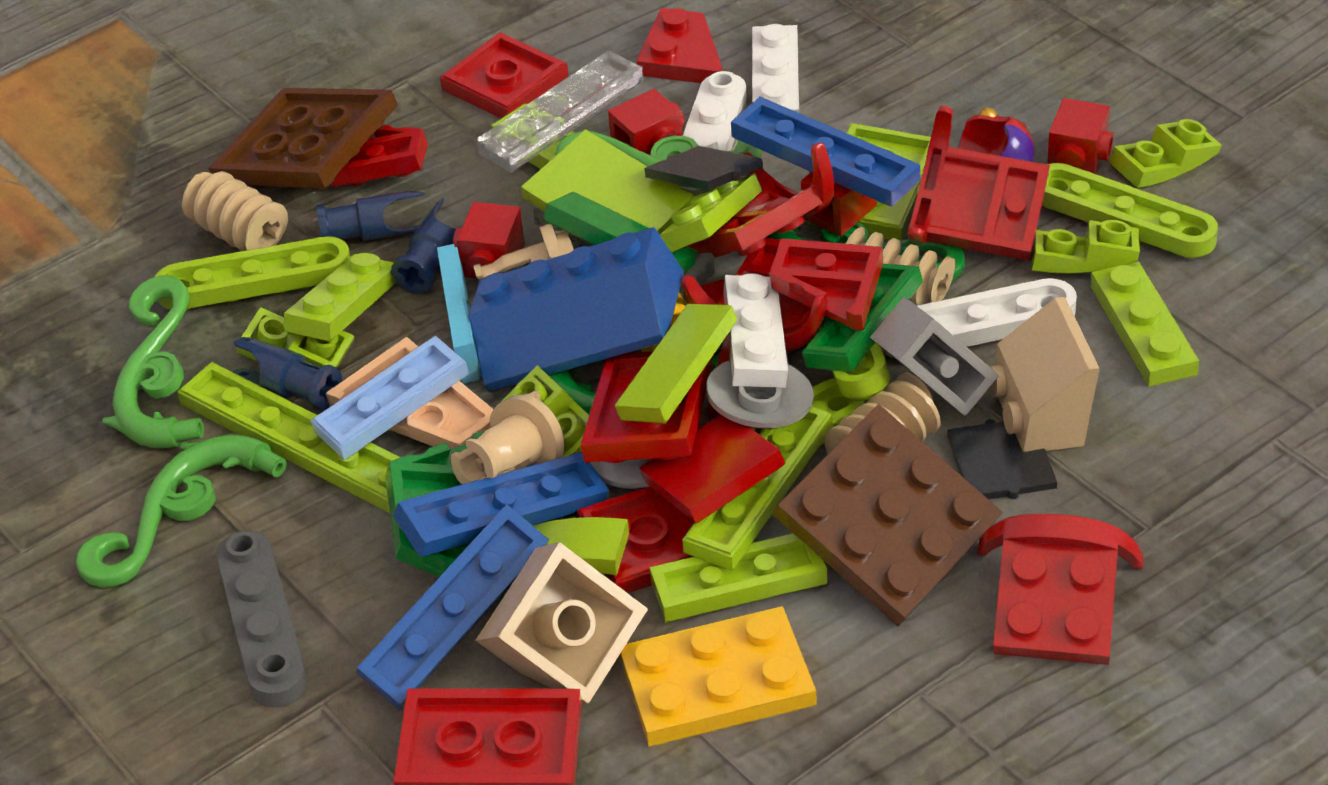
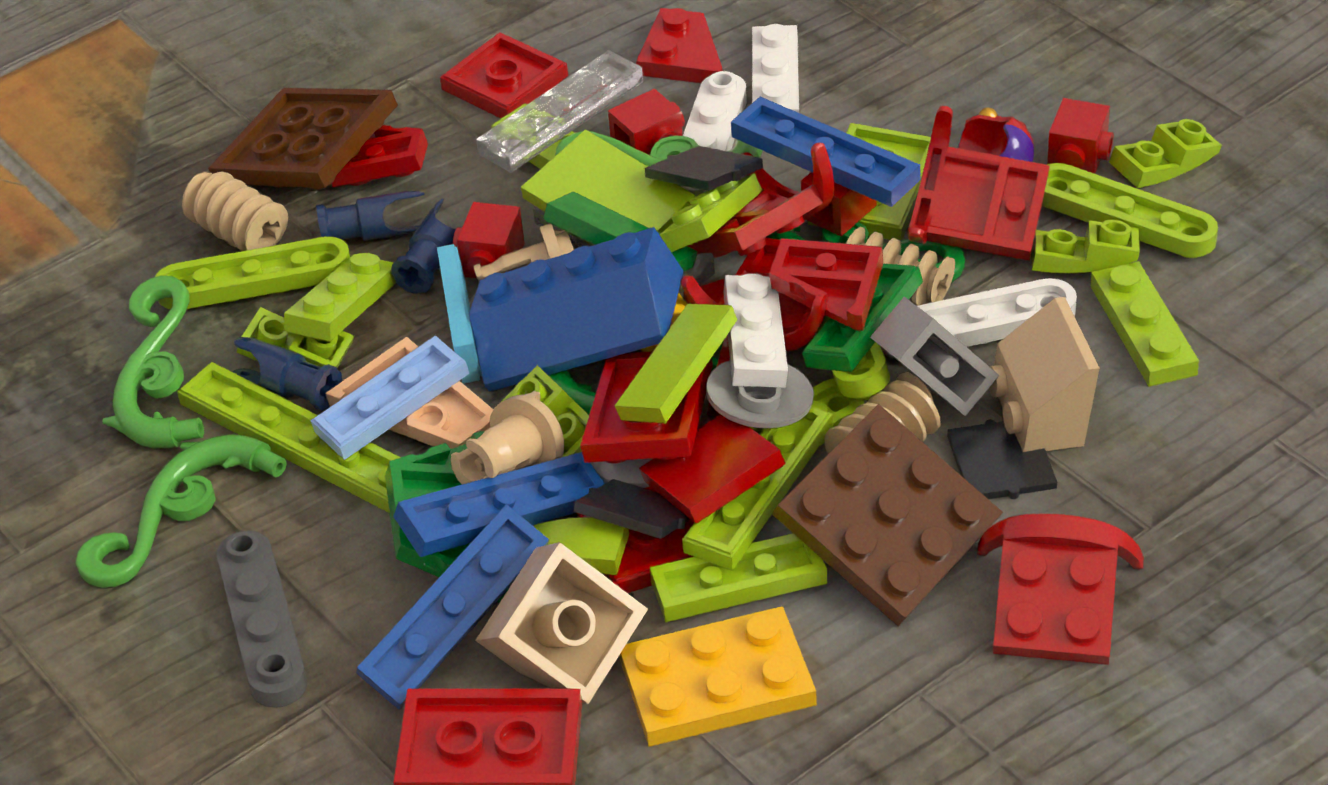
(631, 508): none -> black piece

